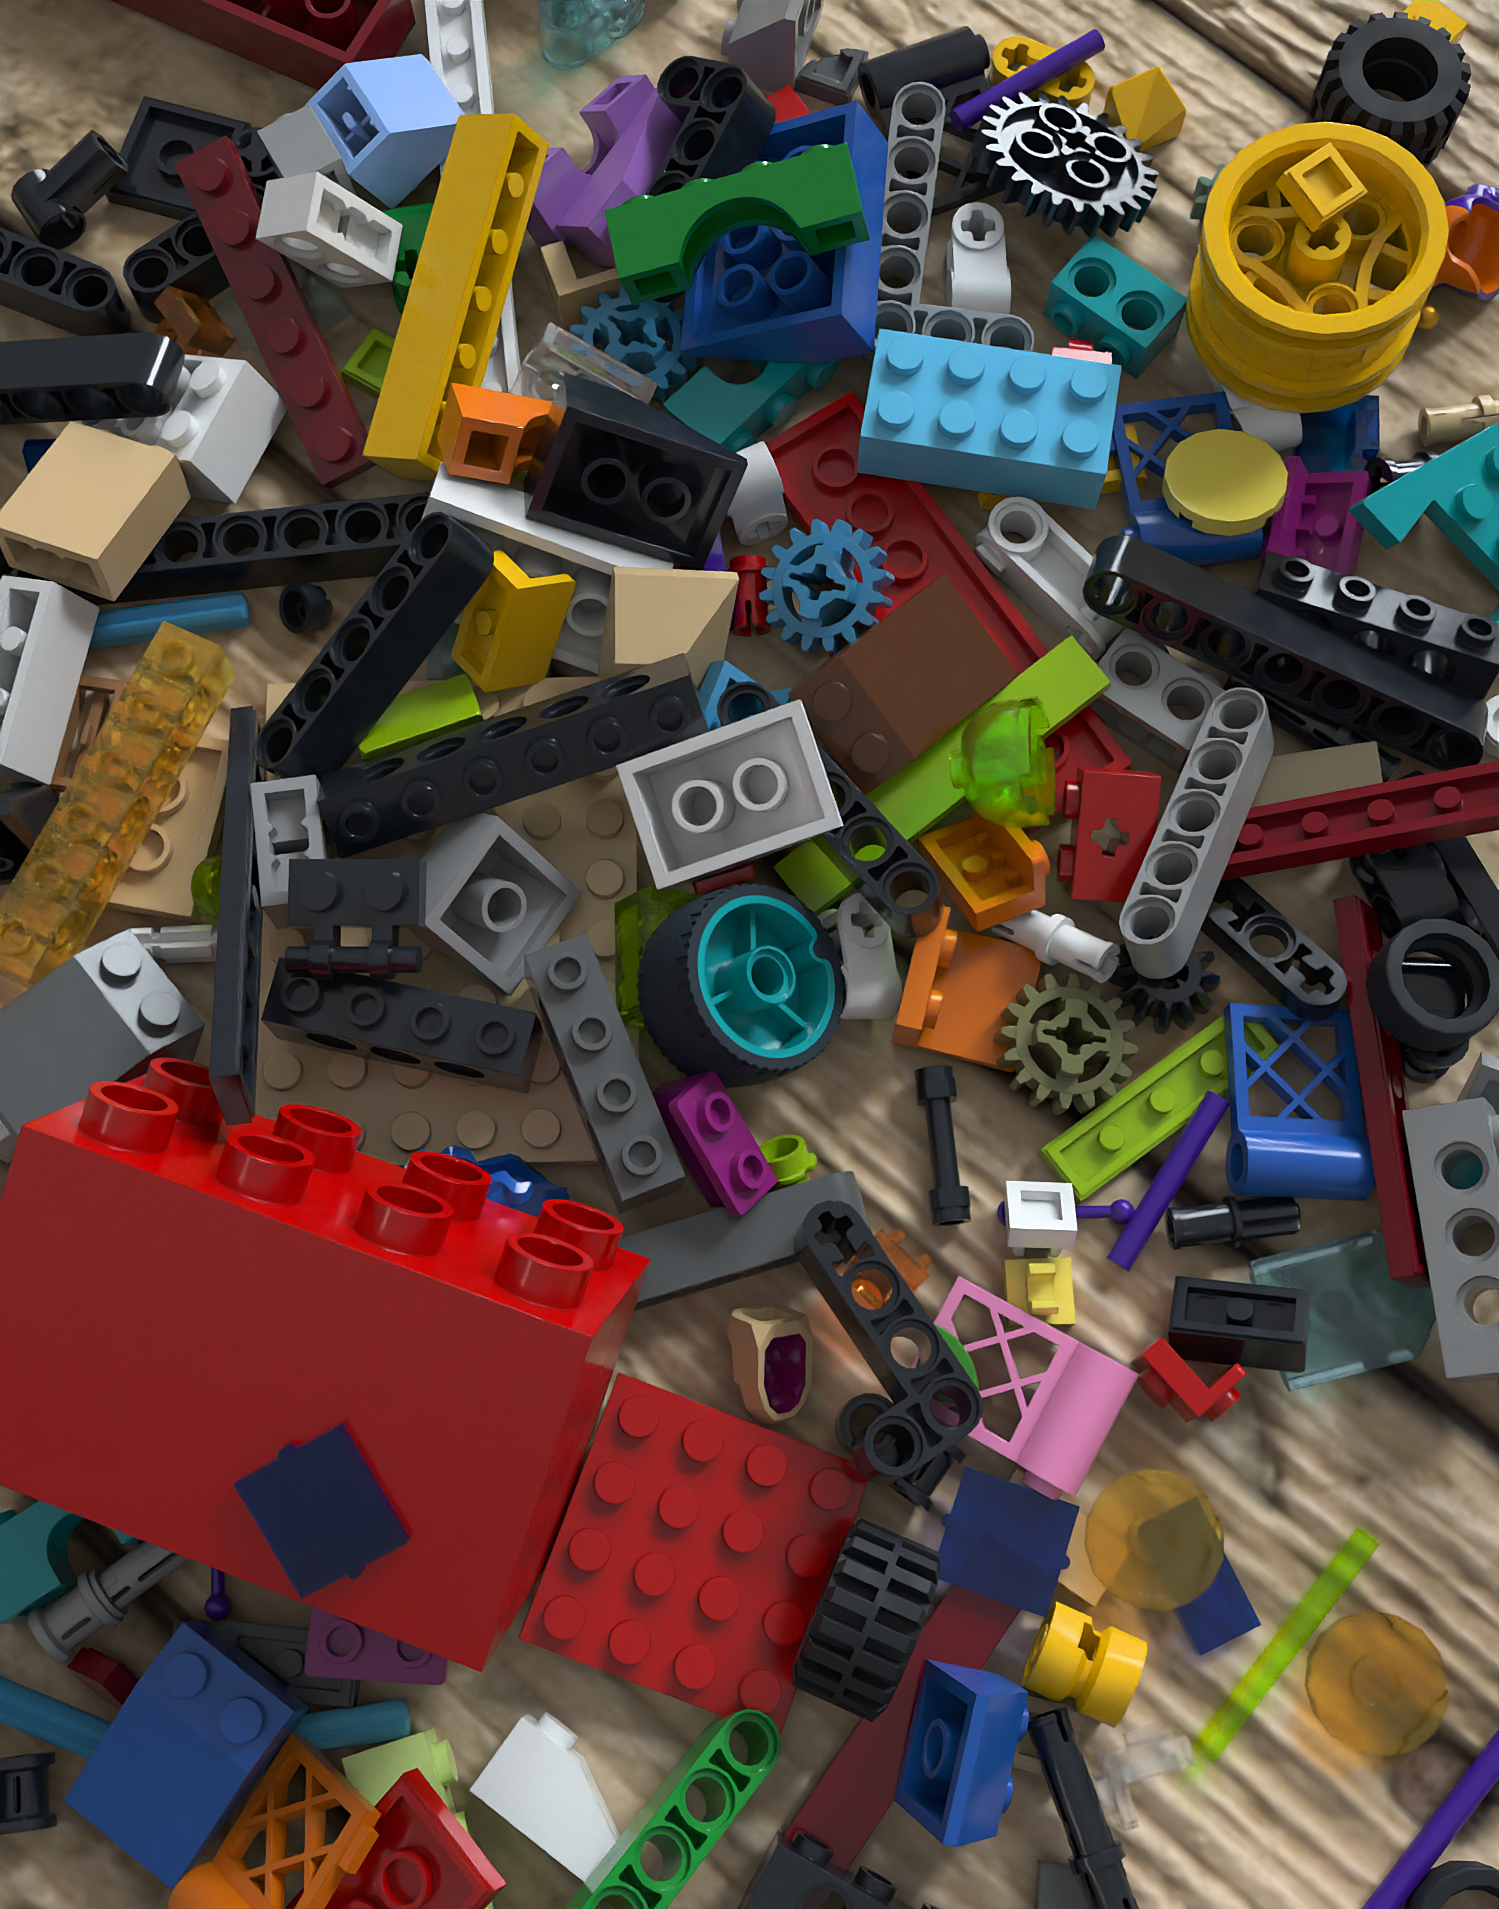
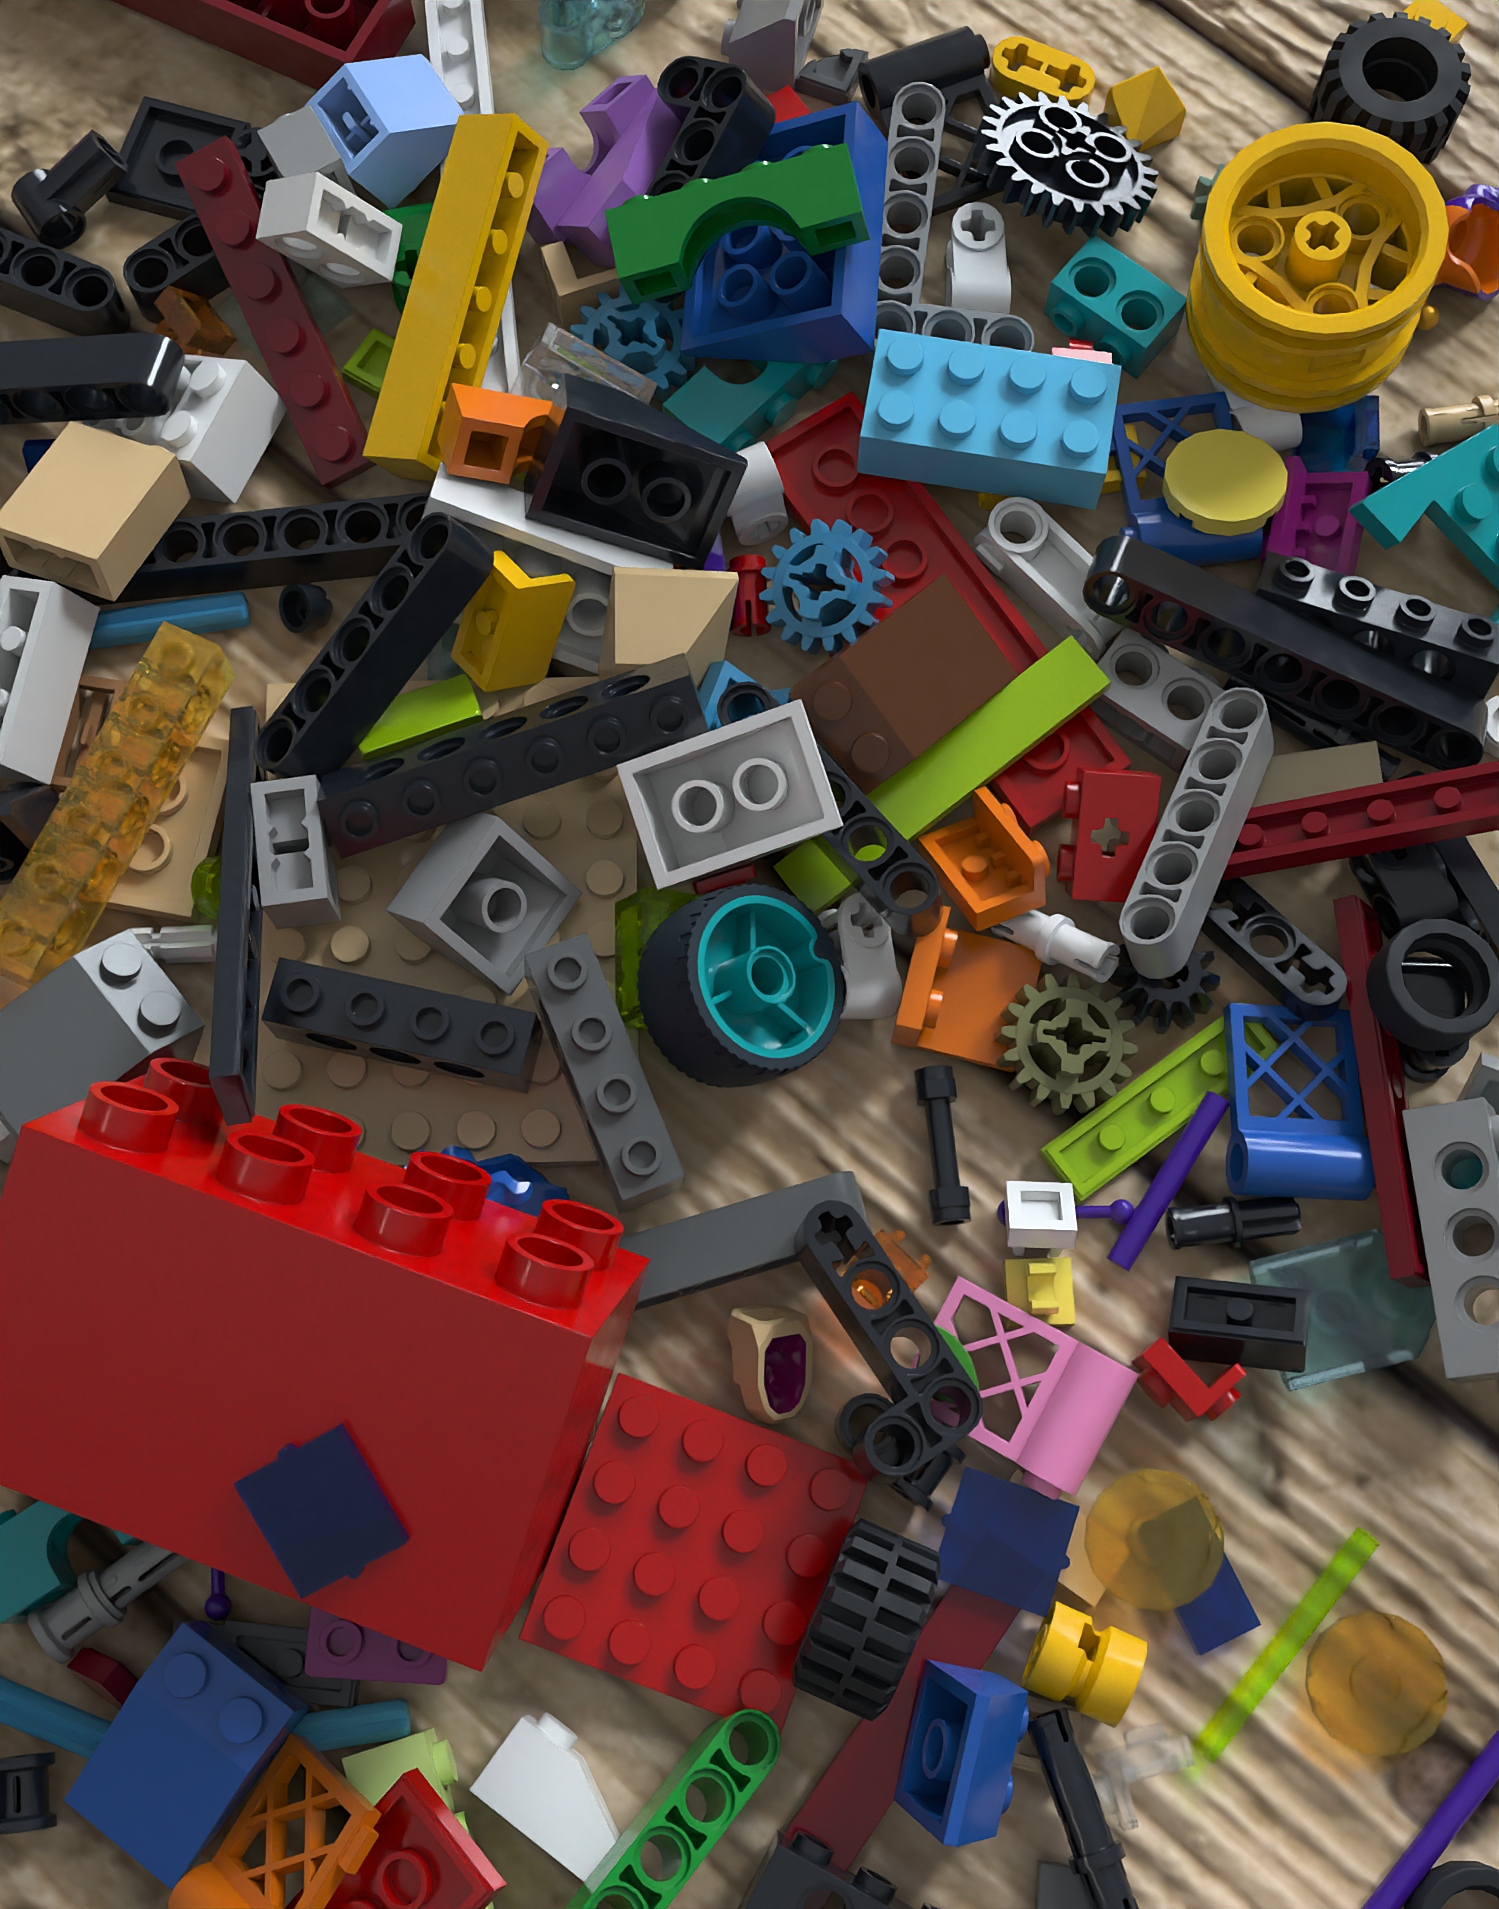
(356, 895): black plate -> none
(714, 1141): magenta bracket -> none
(788, 1160): lime plate -> none
(1006, 764): clear neon green cylinder -> none
(1029, 78): dark purple bar -> none
(1321, 187): yellow tile -> none

